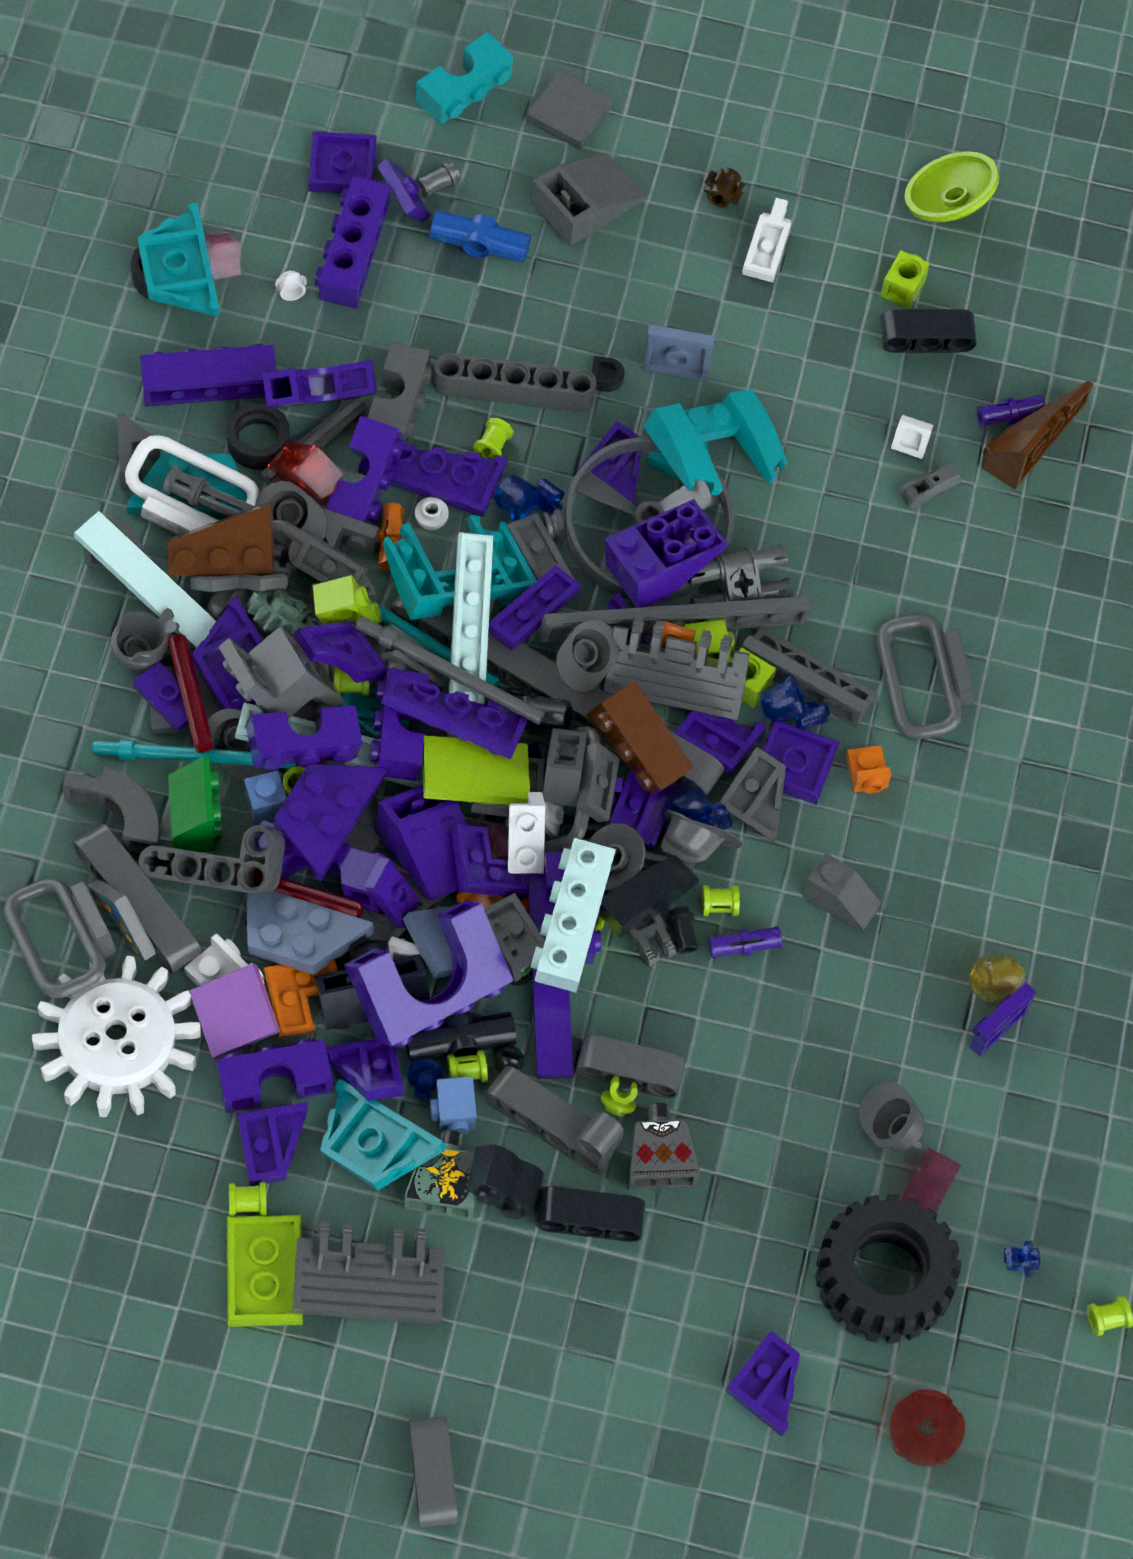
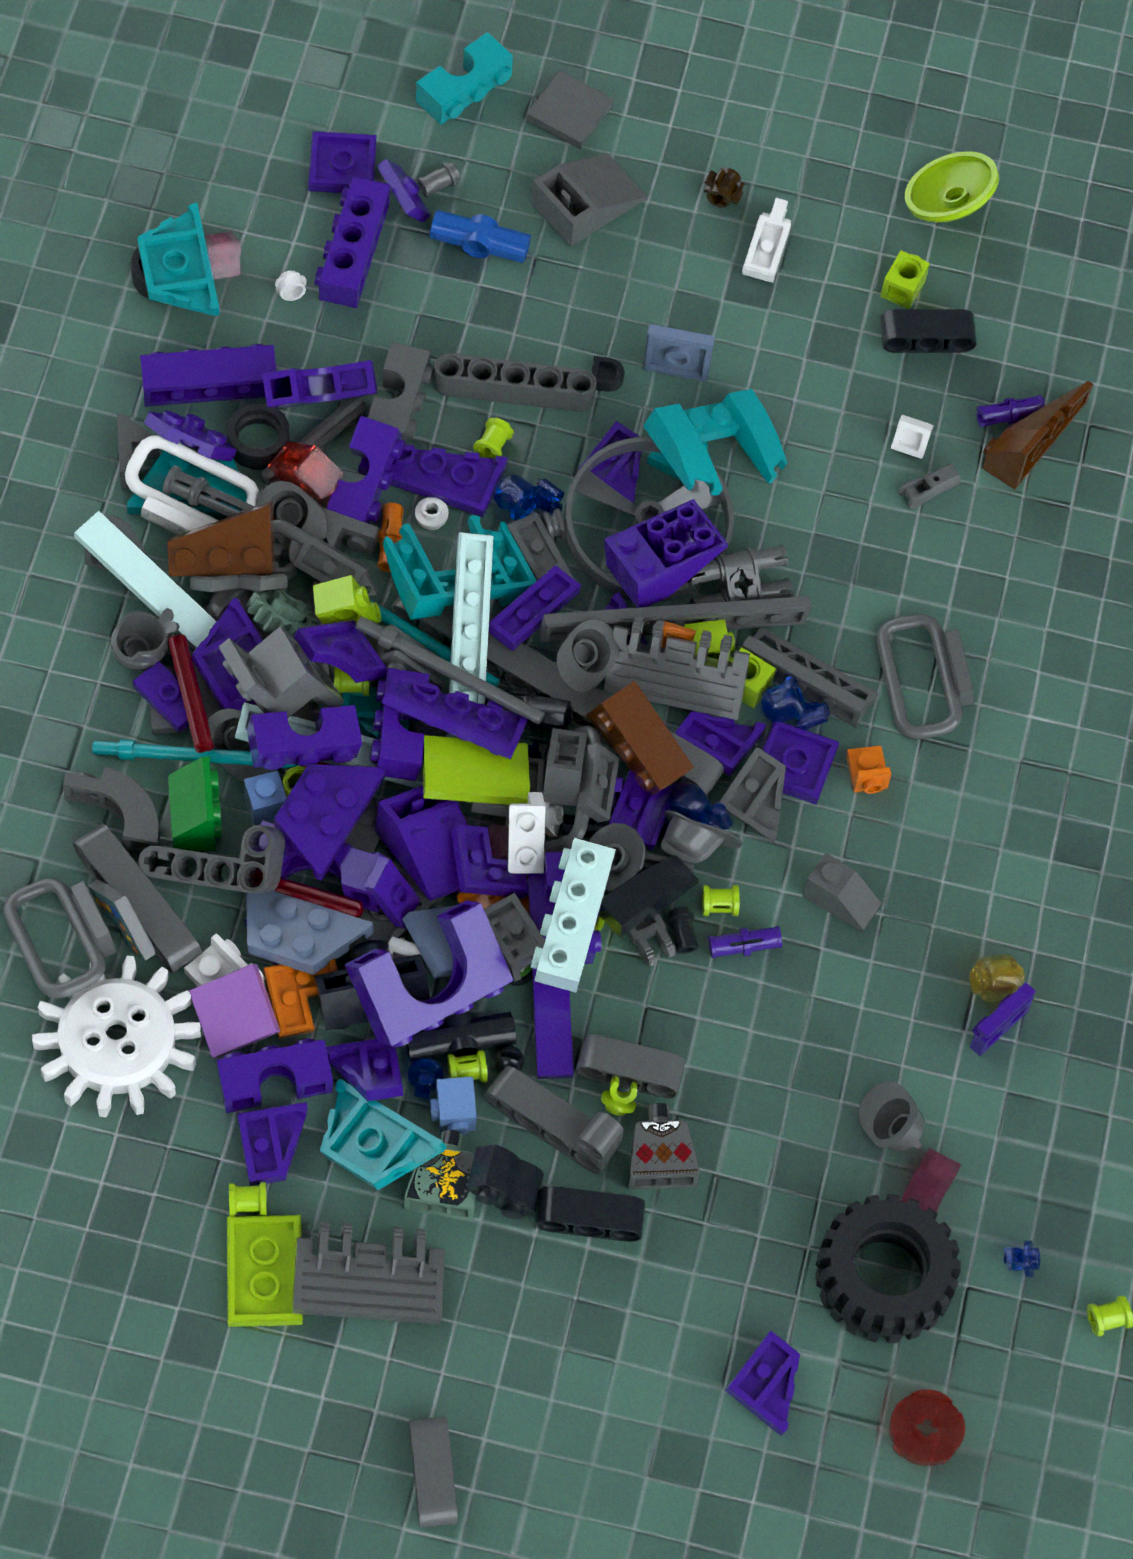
(192, 433): none -> dark purple plate

